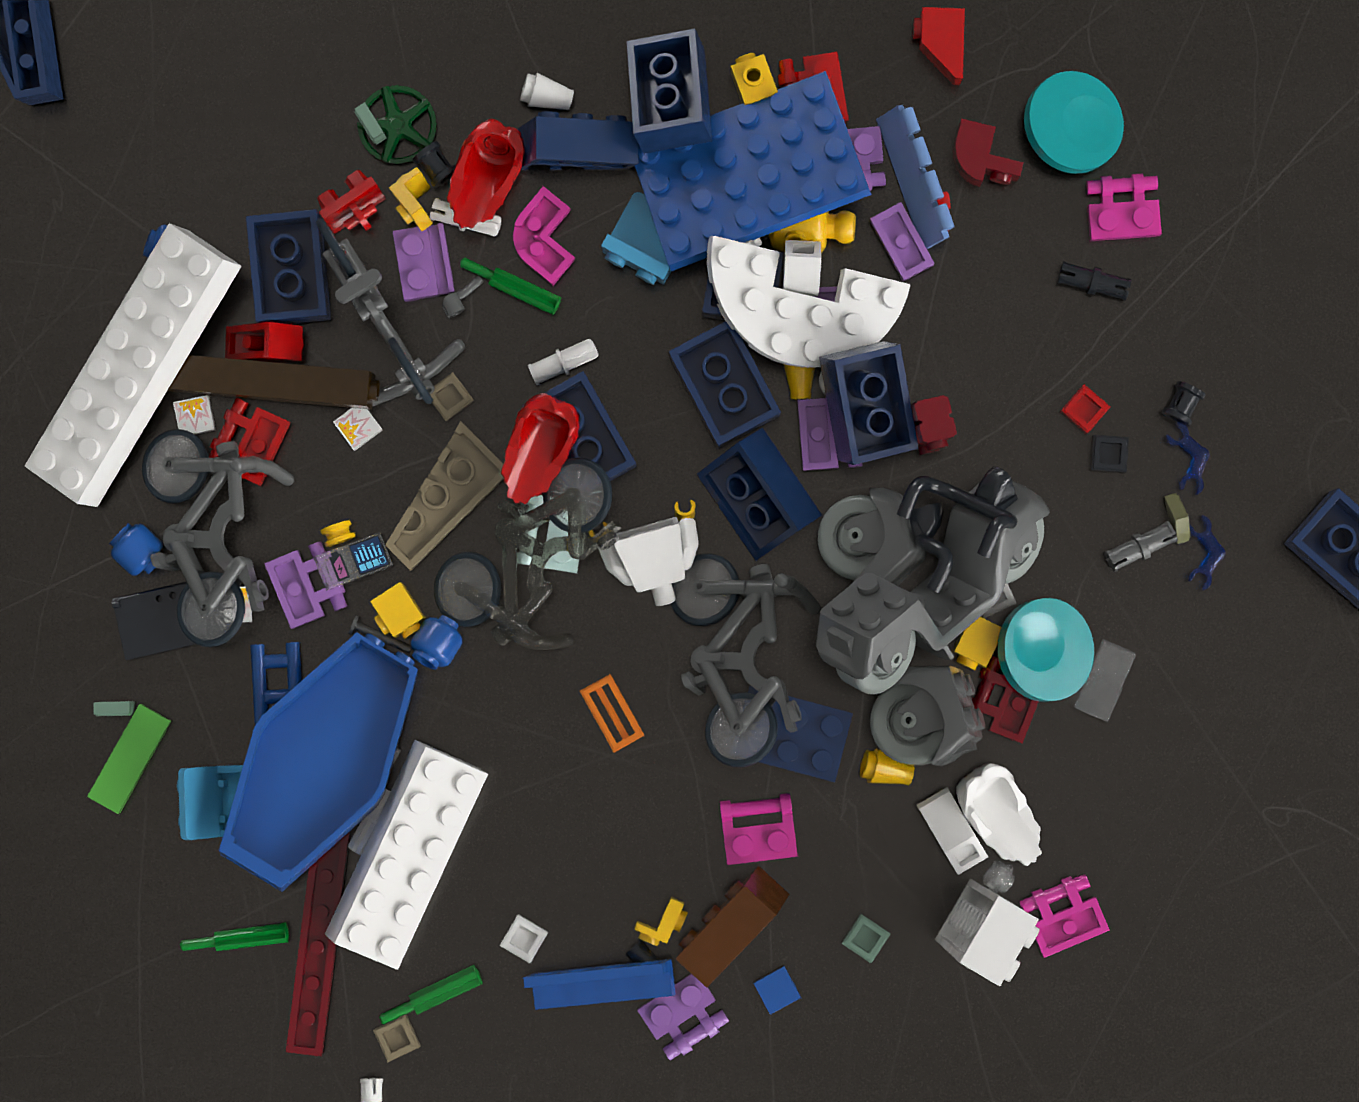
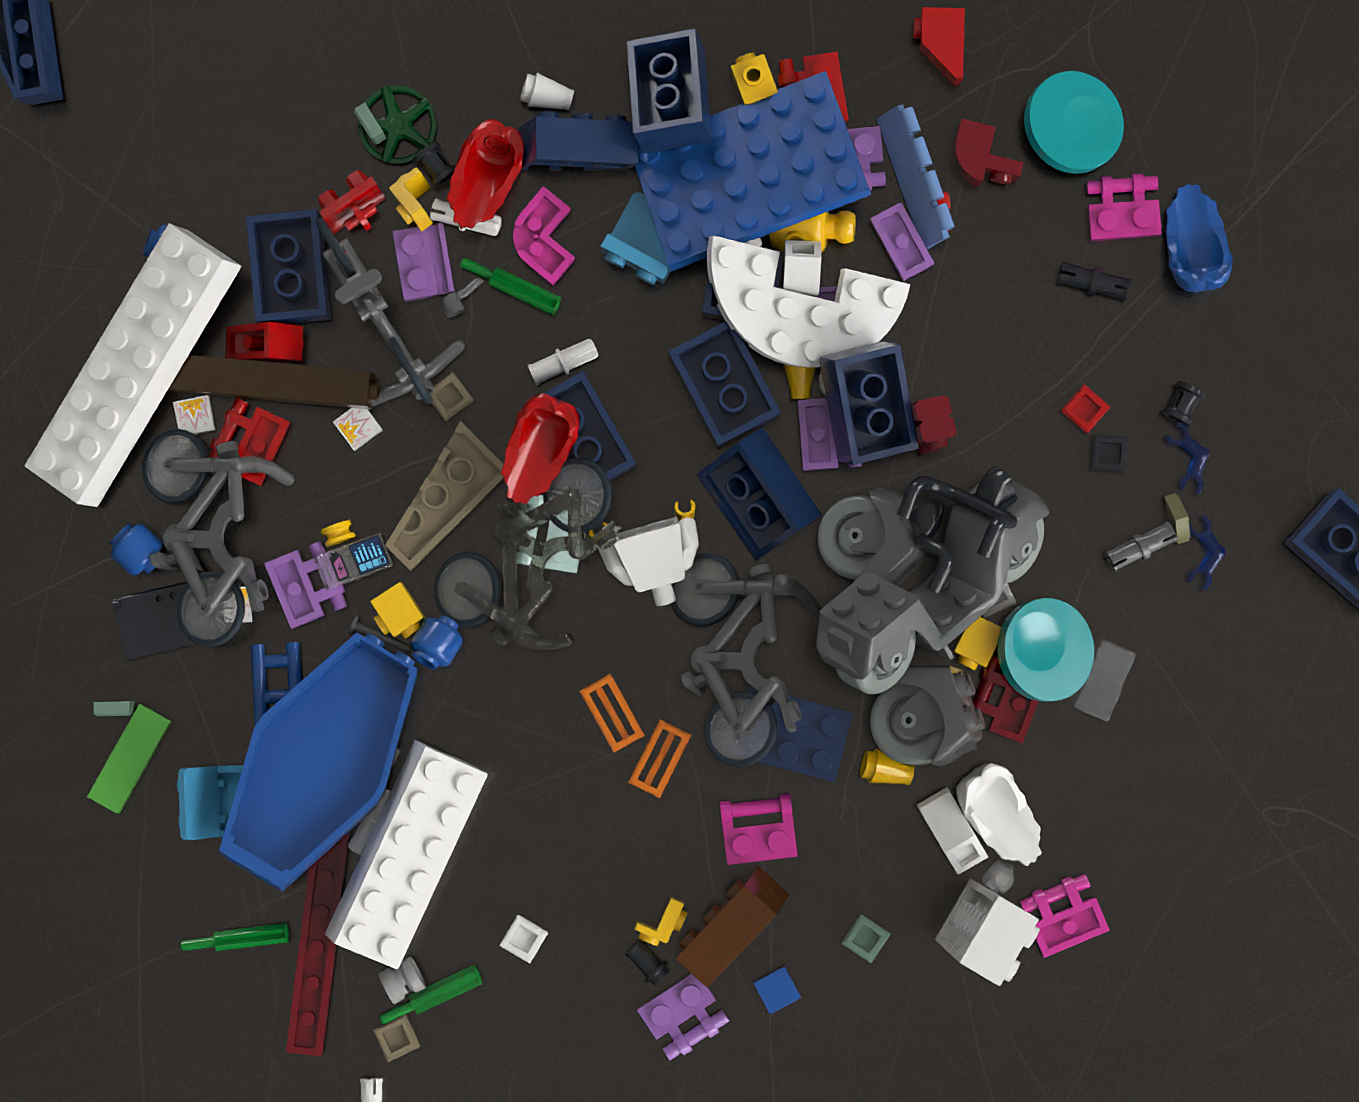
(402, 981): none -> light grey wheel
(602, 984): blue fence -> none
(673, 731): none -> orange tile
(1197, 241): none -> blue hair

